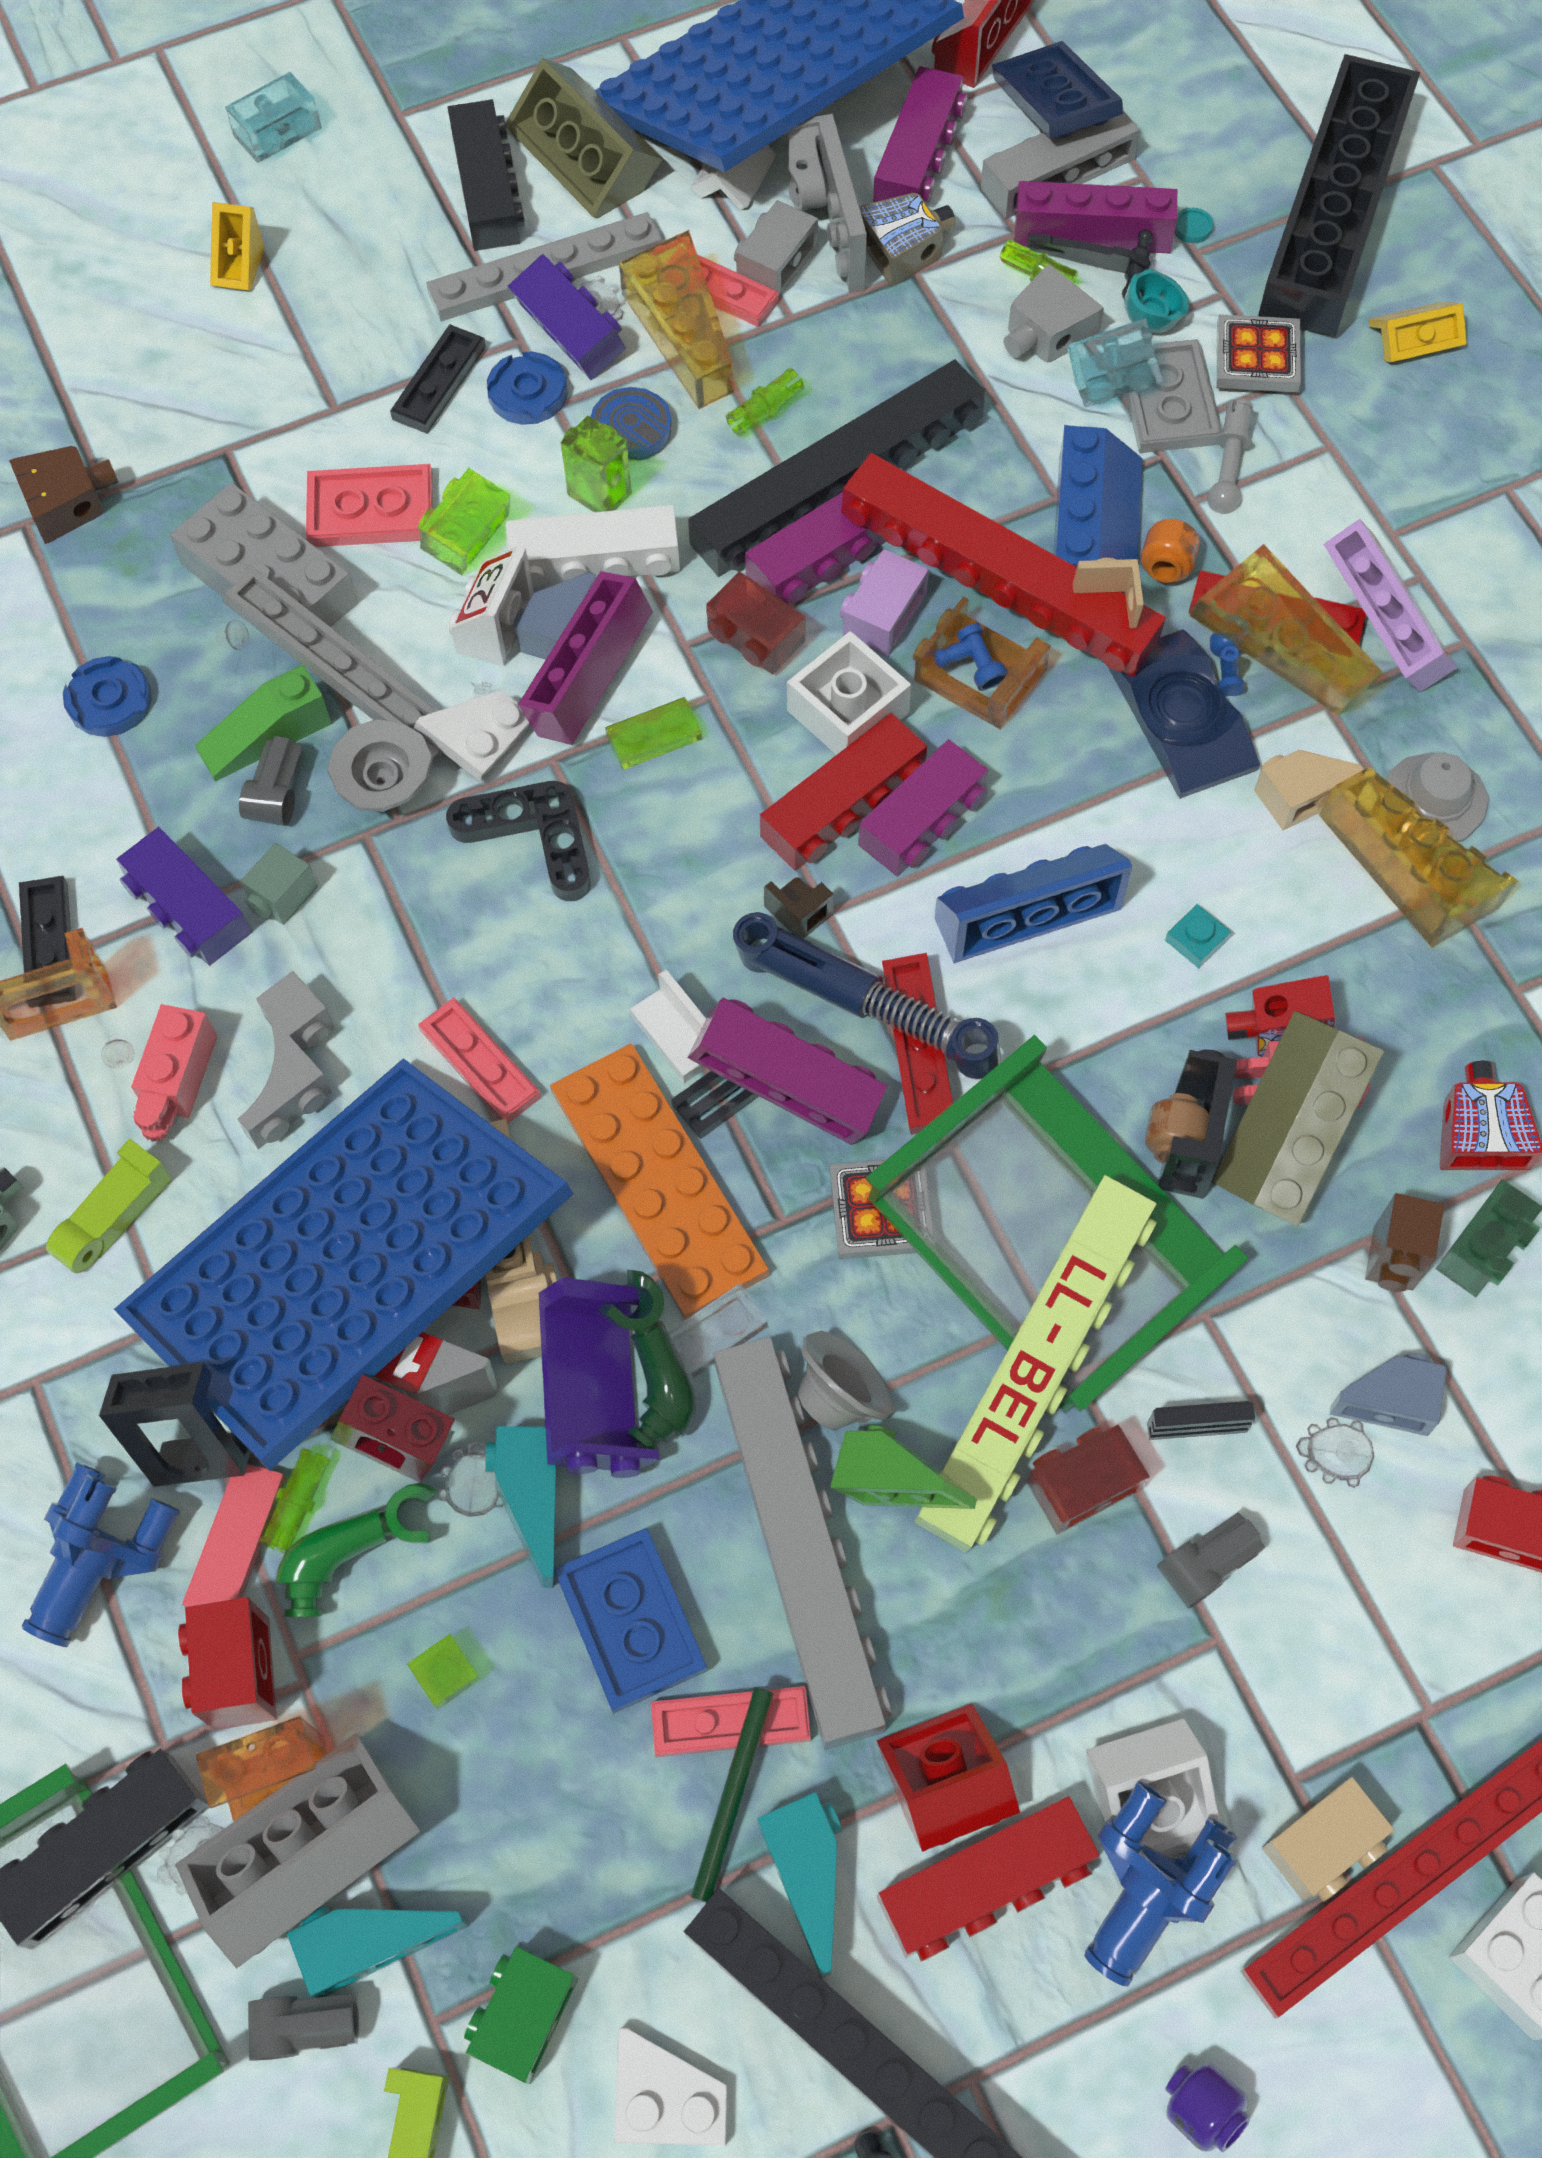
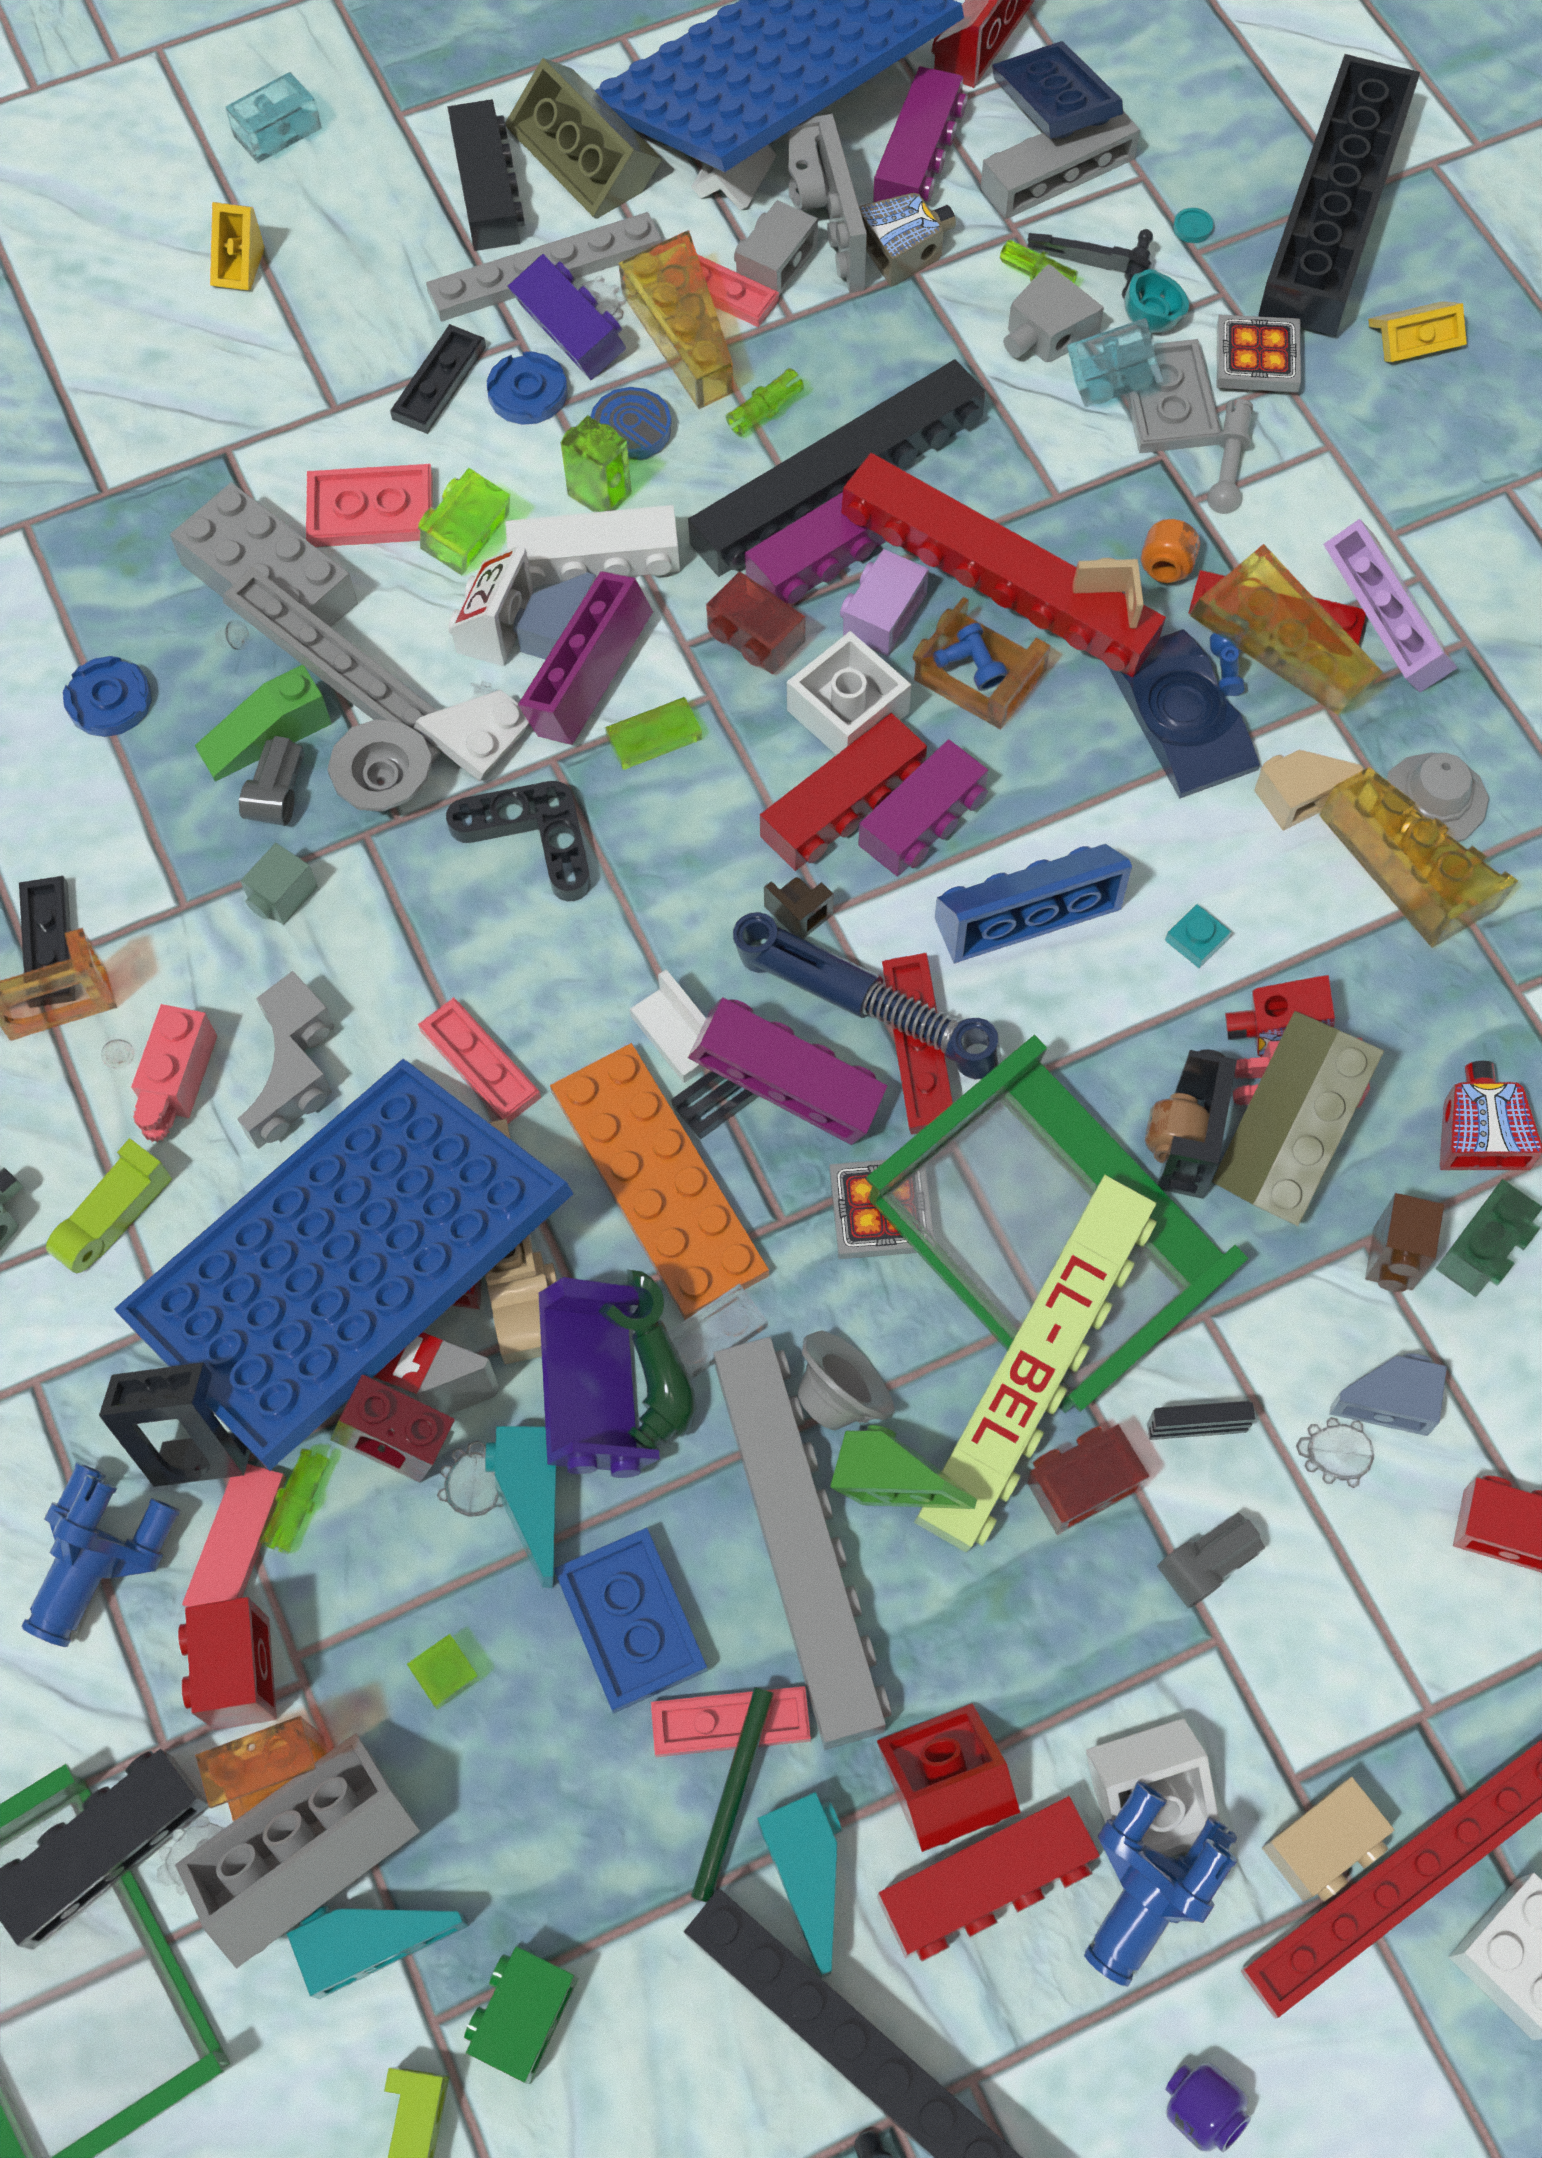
(61, 489): reddish brown torso -> none
(182, 897): dark purple brick -> none
(287, 2025): dark grey piece -> none
(319, 1553): green piece -> none
(665, 2097): white wing -> none
(1096, 213): magenta brick -> none
(1097, 497): blue slope -> none

